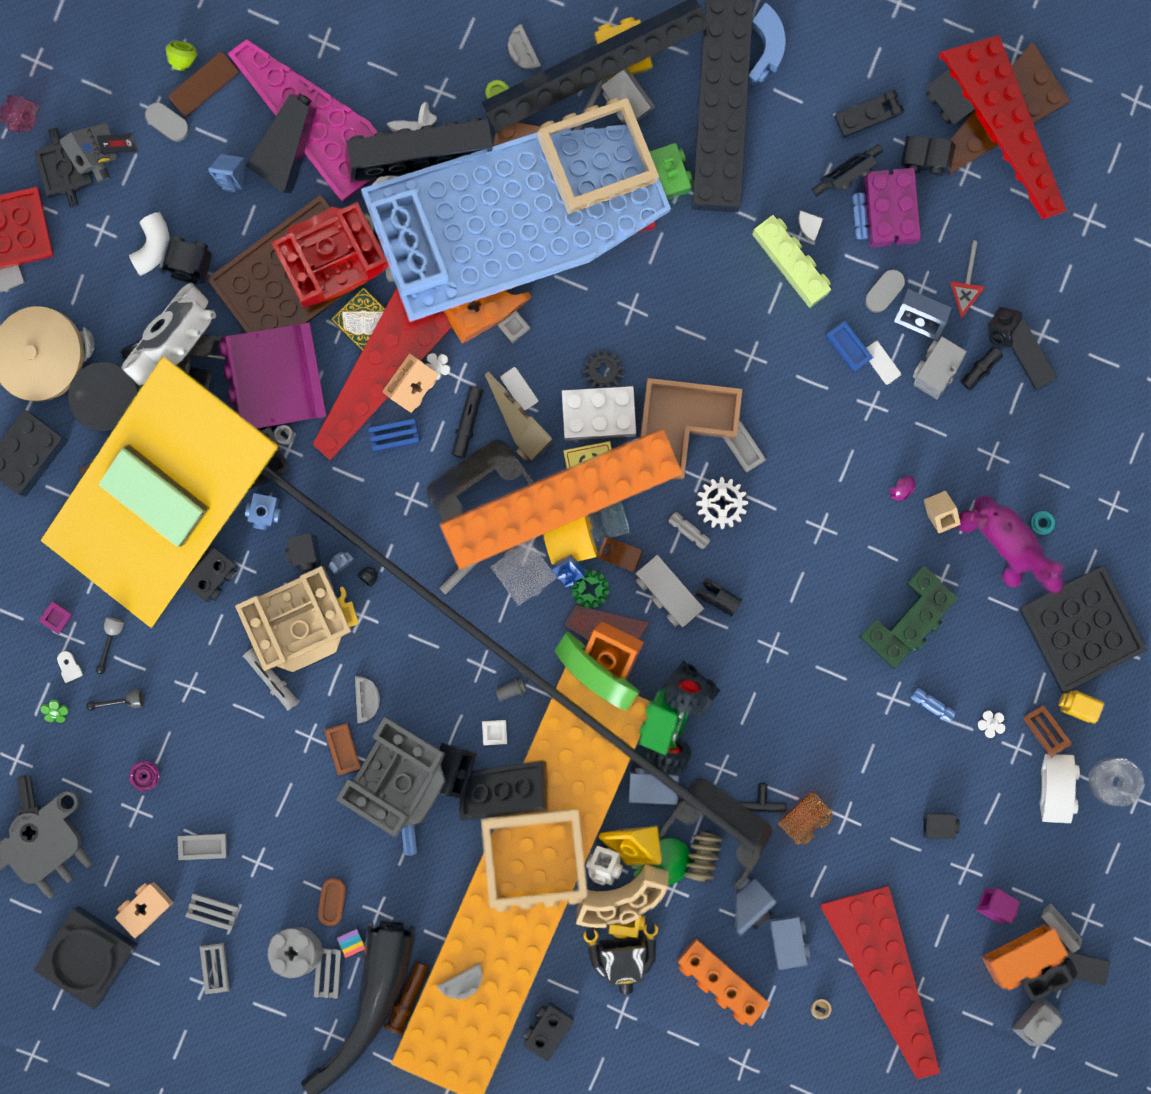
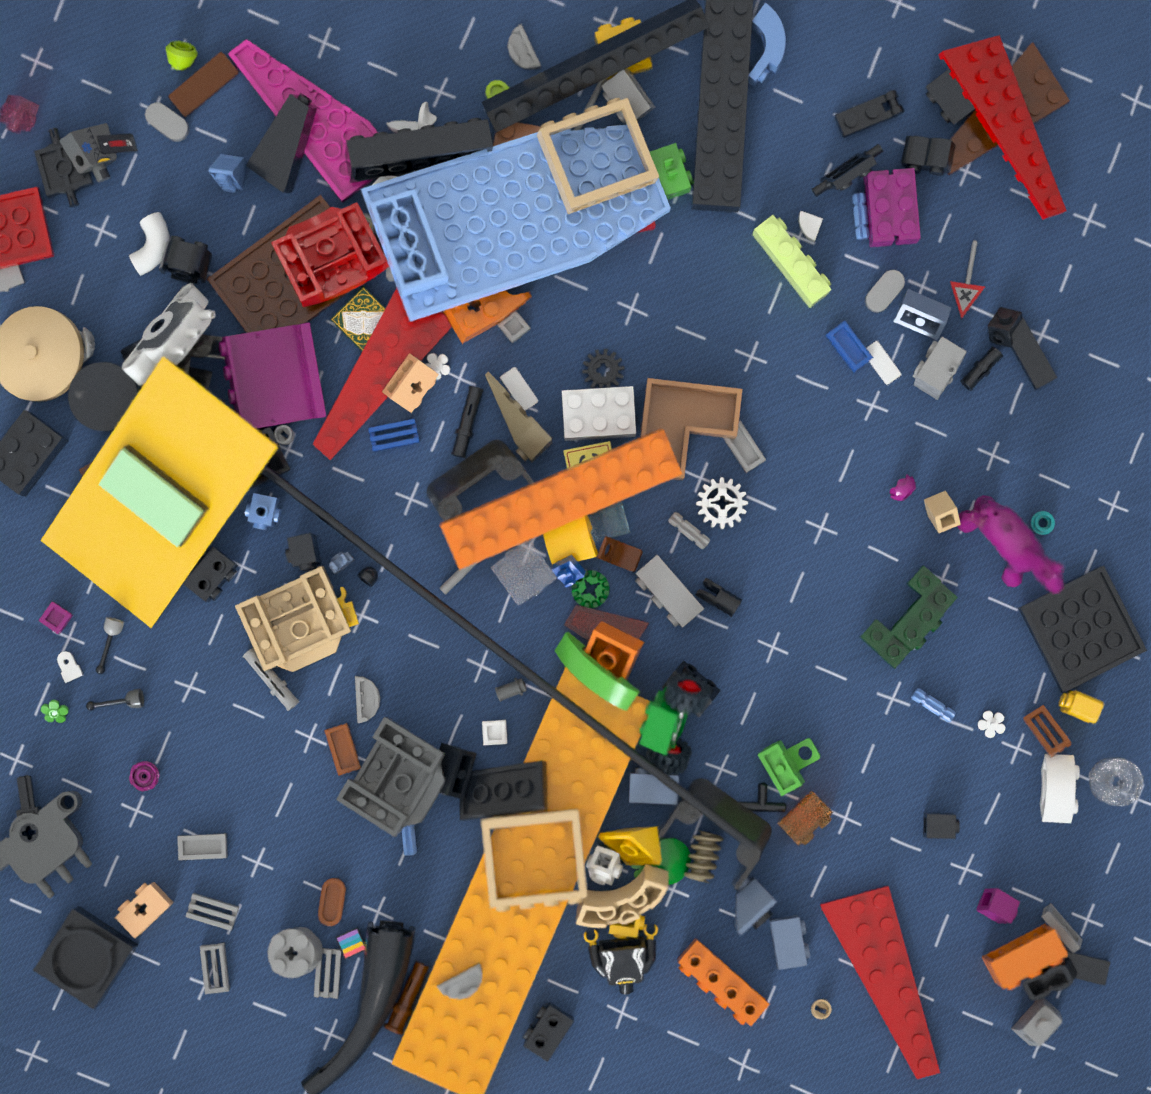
(784, 764): none -> bright green piece

